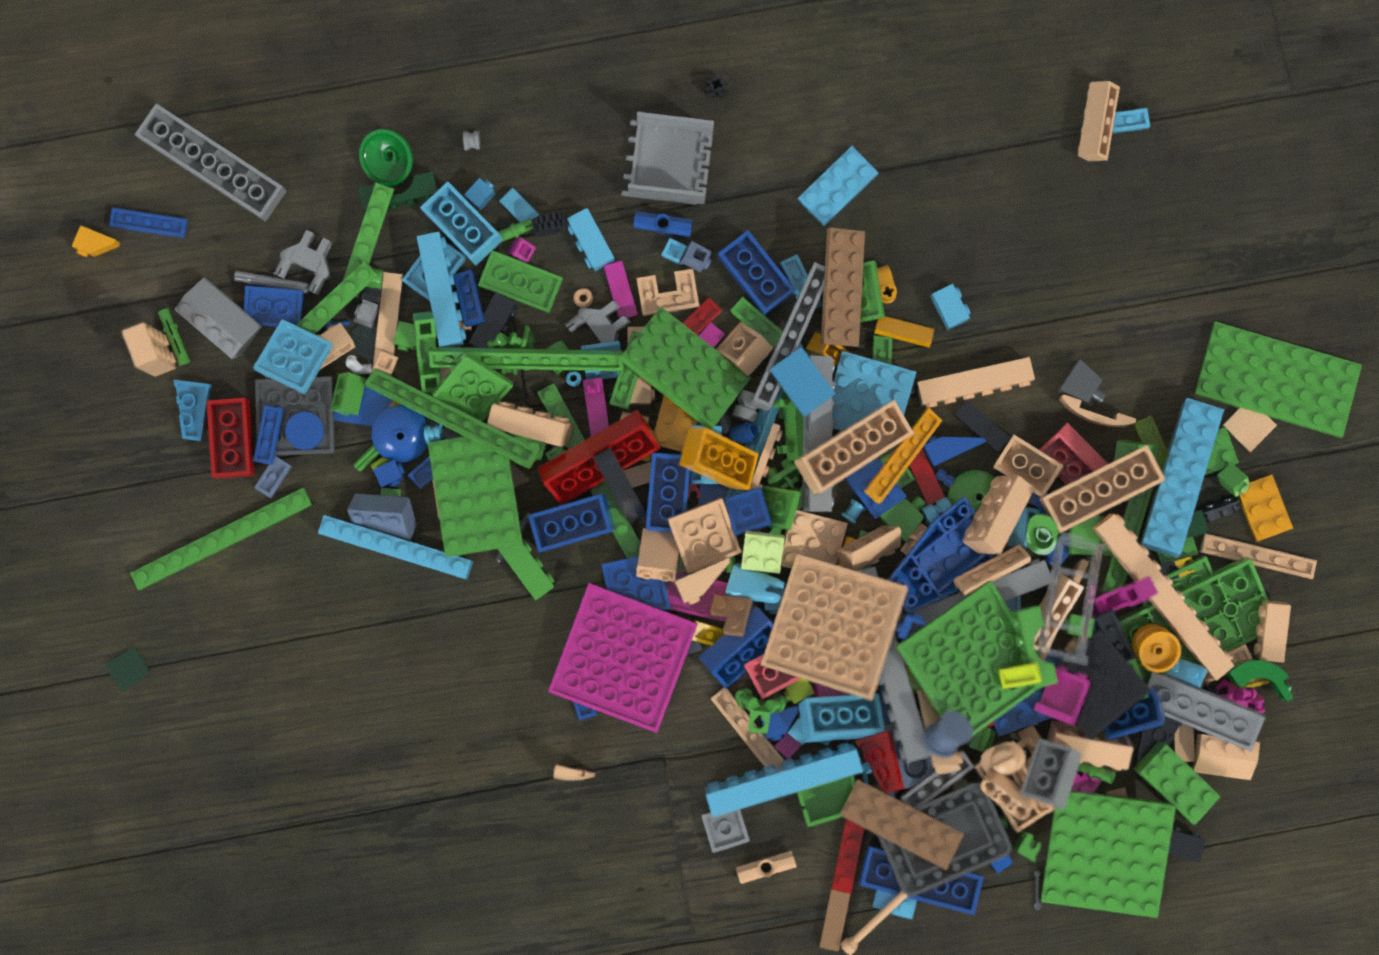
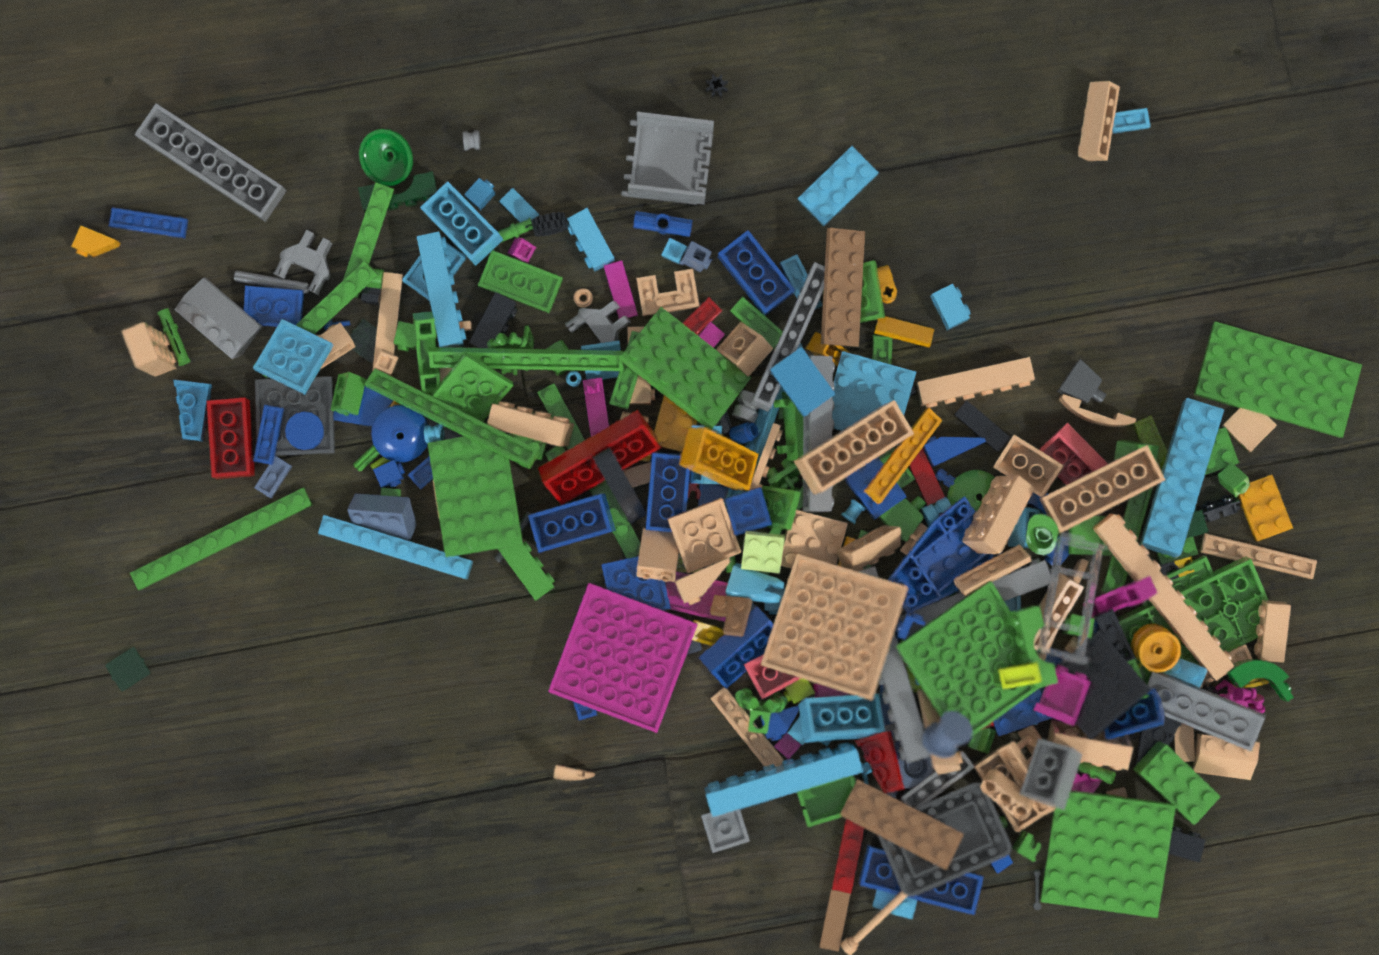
(356, 367): white arm -> none
(366, 313): light grey brick -> none
(469, 298): blue plate -> none
(753, 870): light nougat piece -> none
(1003, 758): light nougat piece -> none

